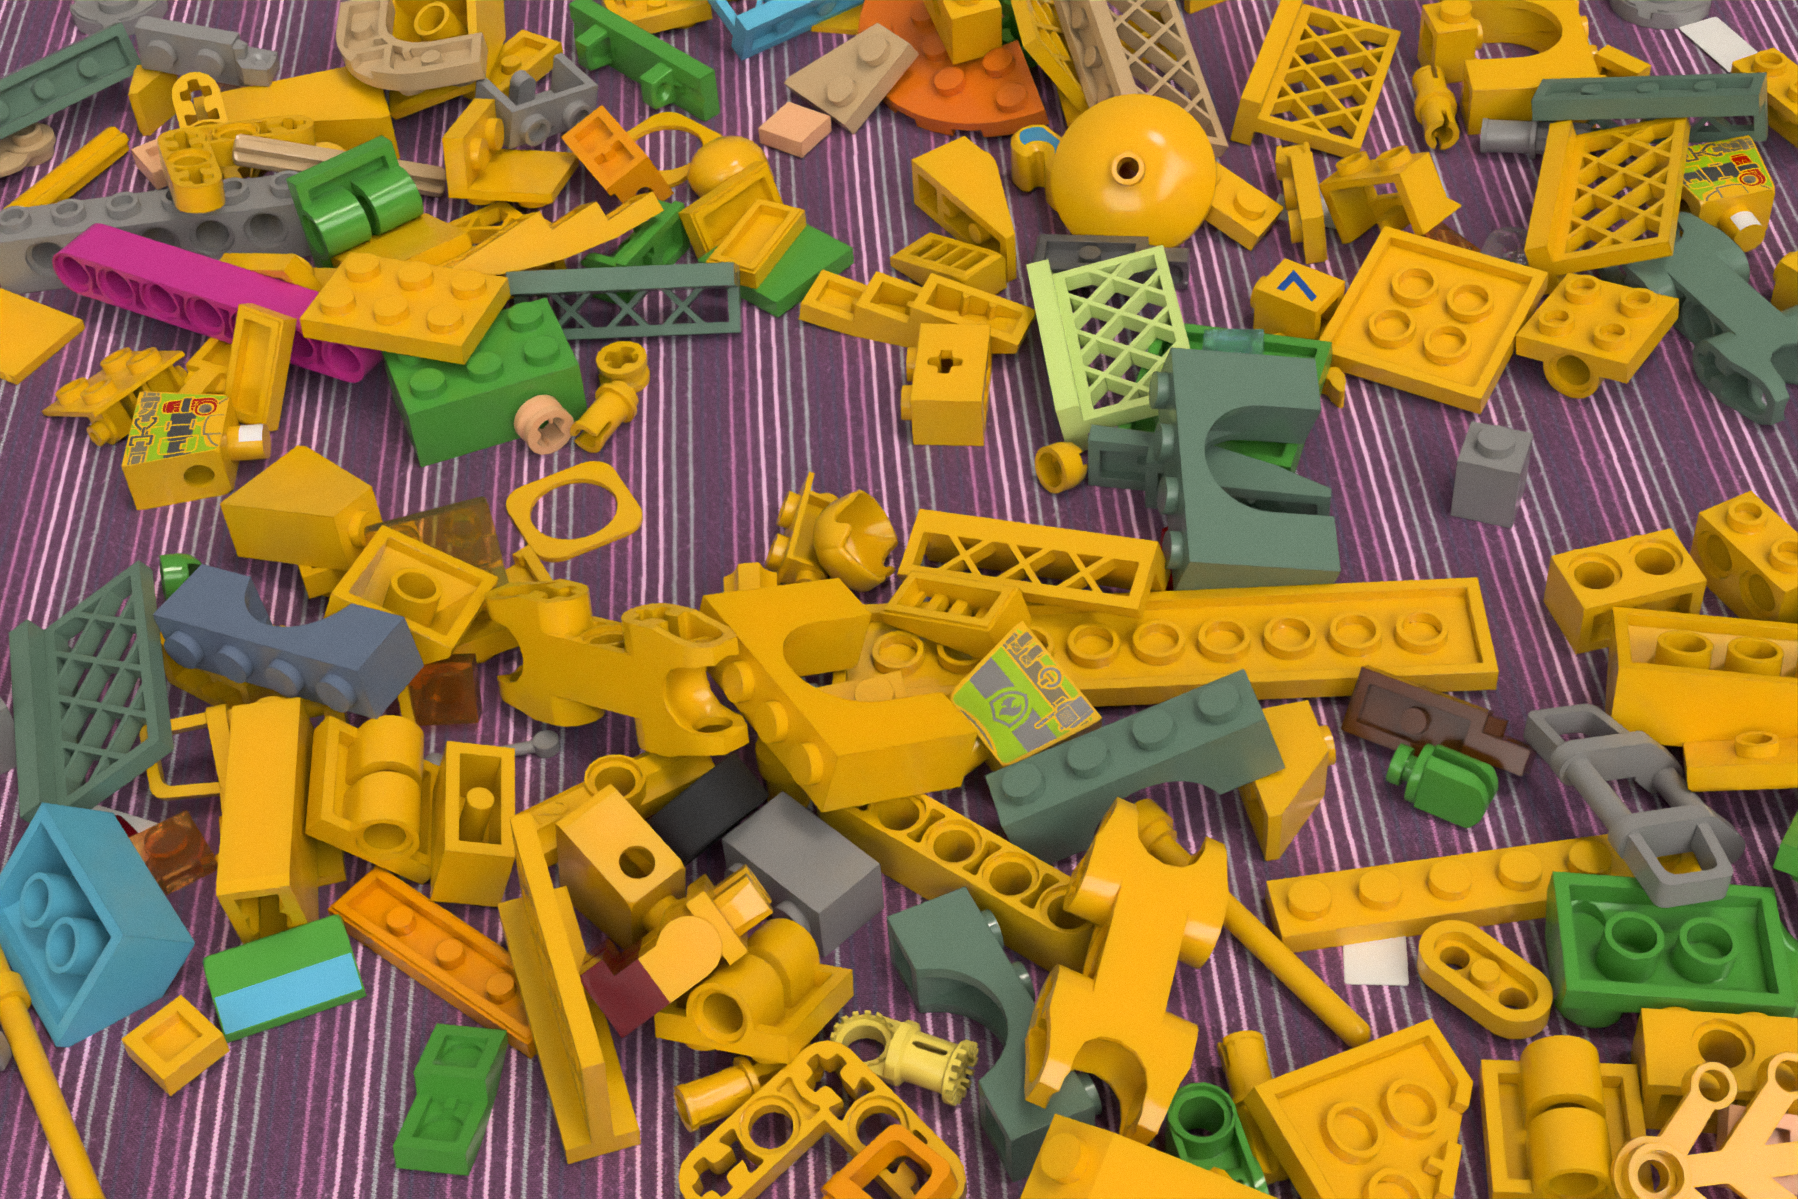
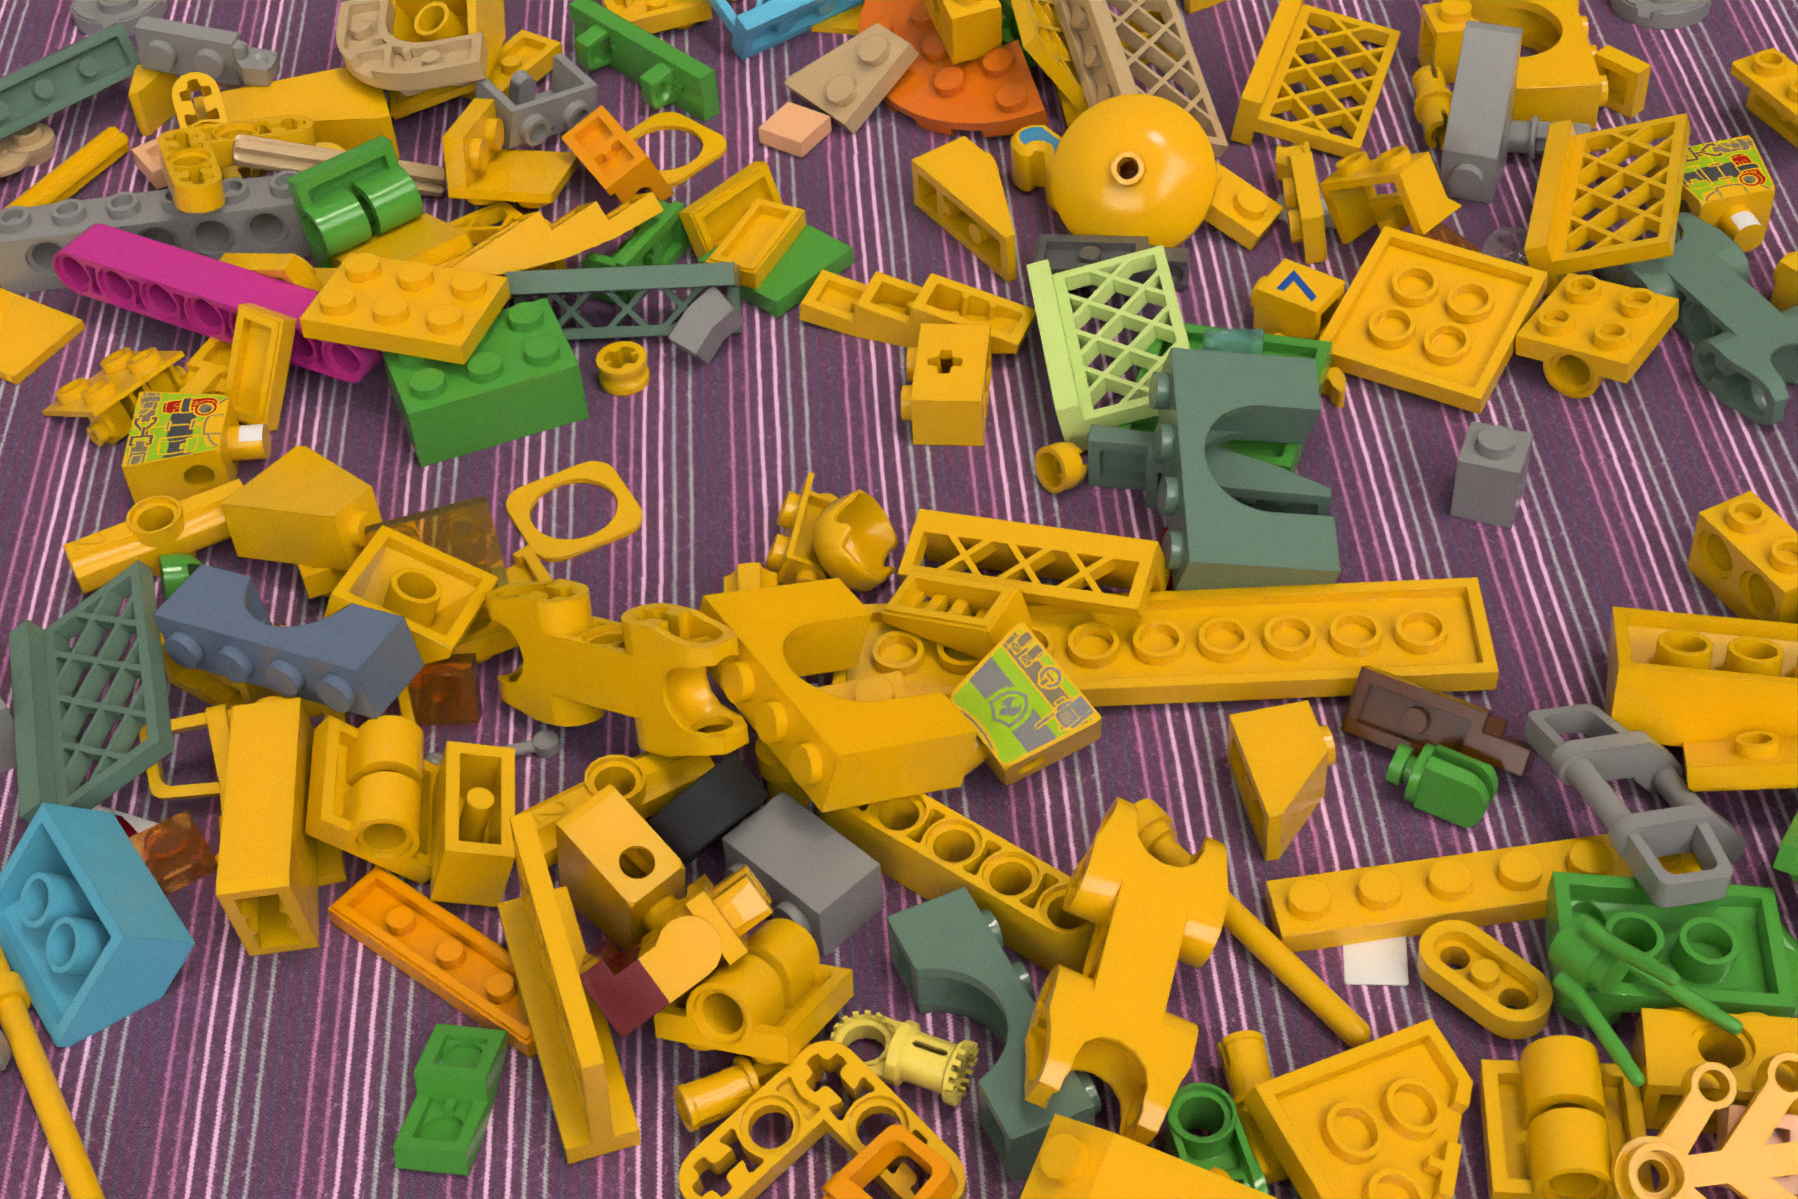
(152, 529): none -> yellow piece
(175, 1045): yellow plate -> none
(283, 977): slope -> none
(533, 414): light nougat bush -> none
(612, 406): yellow pin -> none
(706, 325): none -> light grey piece
(720, 161): yellow hair -> none
(958, 261): yellow slope -> none
(1199, 737): sand green arch -> none
(1481, 111): none -> light grey slope
(1600, 960): none -> bright green plant
(1632, 572): yellow brick -> none
(1656, 97): sand green fence -> none
(1718, 41): white sticker -> none

